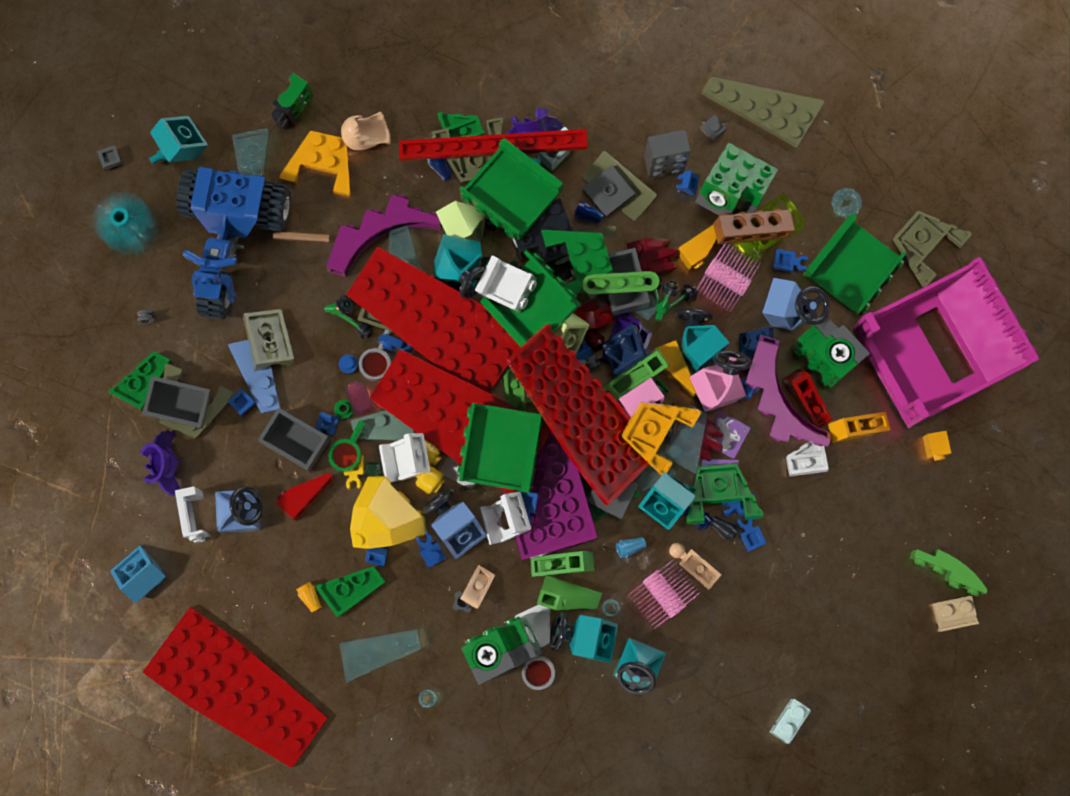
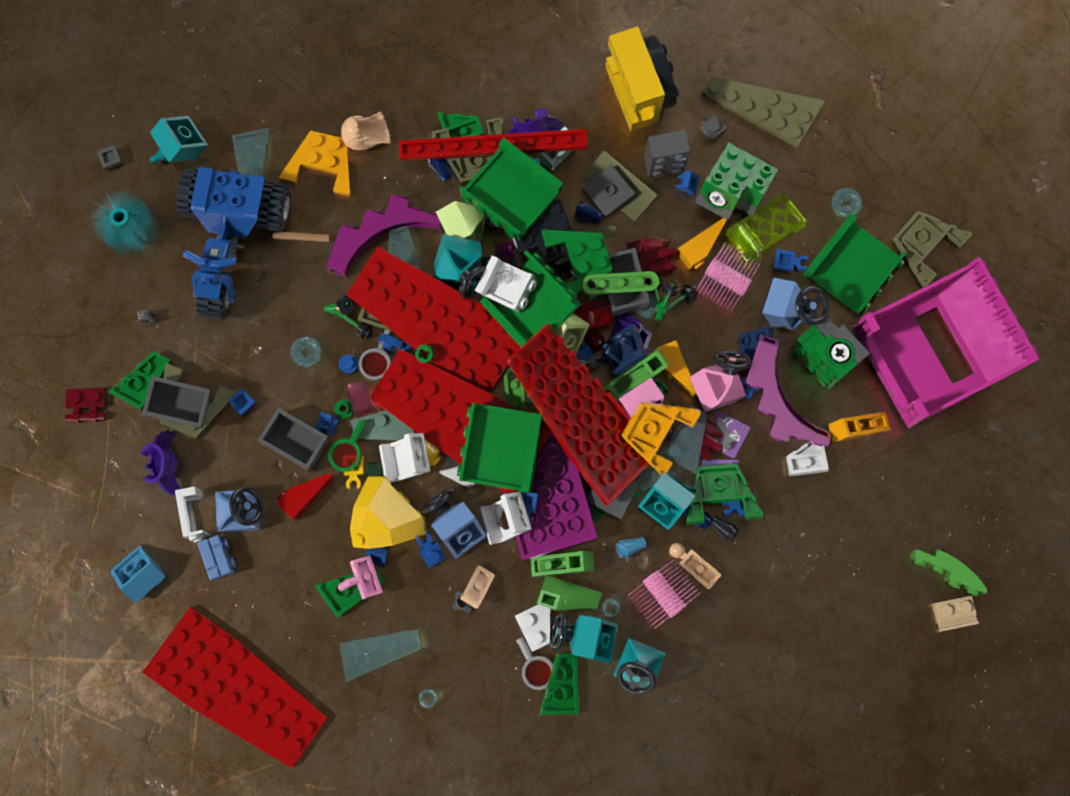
(85, 399): none -> dark red plate
(216, 557): none -> medium blue brick
(260, 382): medium blue wing -> none
(268, 325): olive piece -> none
(291, 102): green hips -> none
(300, 345): none -> clear light blue gear
(309, 596): light orange cone -> none
(364, 577): none -> bright pink plate
(425, 347): none -> green bush
(430, 481): yellow head -> none
(501, 649): piece -> none
(505, 252): none -> magenta tile
(505, 275): none -> clear plate
(562, 688): none -> green wing
(641, 77): none -> yellow piece
(698, 341): teal piece -> none
(746, 232): dark orange brick -> none
(751, 536): blue plate -> none
(790, 721): light aqua brick -> none
(808, 398): red slope -> none
(937, 445): light orange brick -> none

